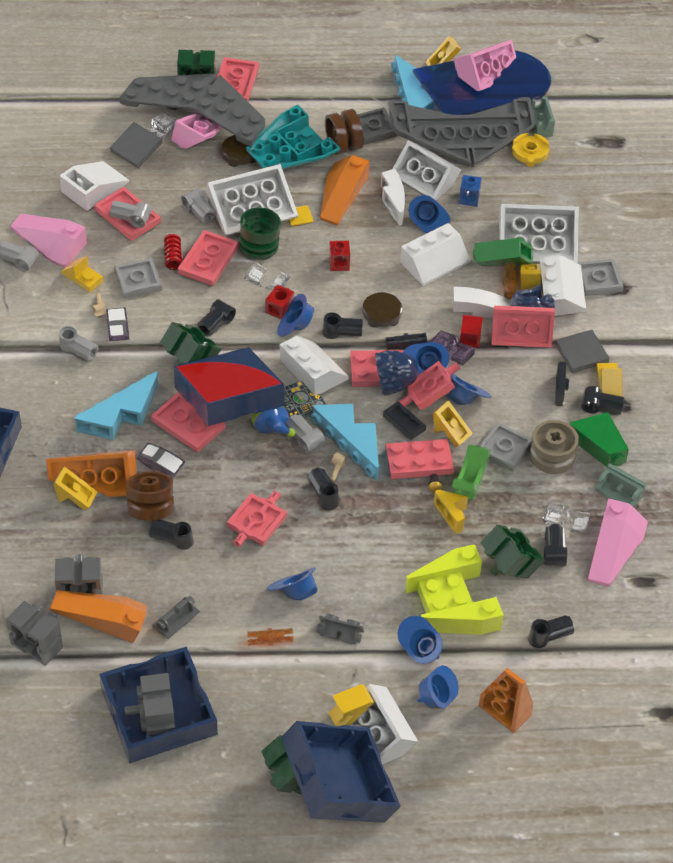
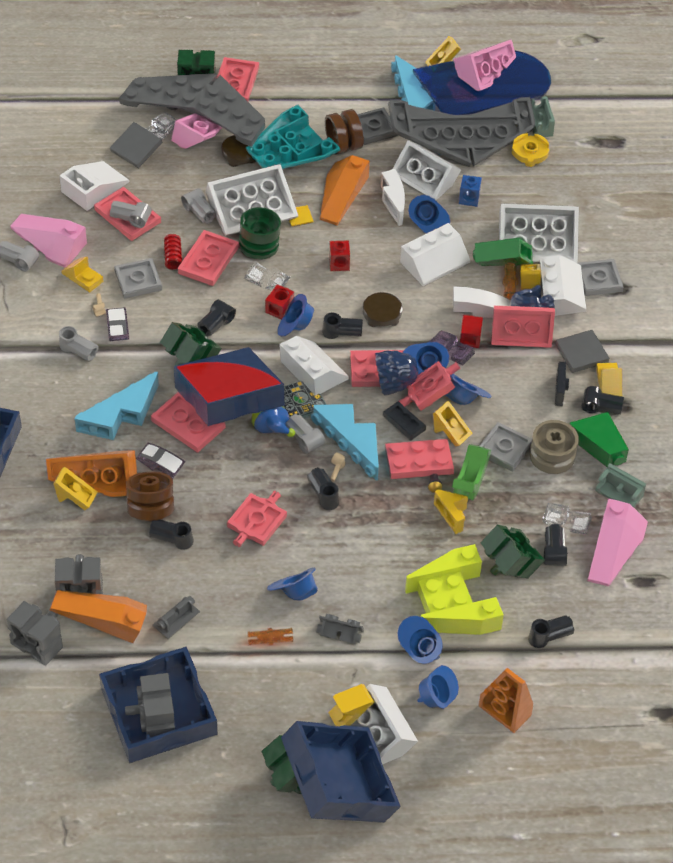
(405, 340): black pin -> none

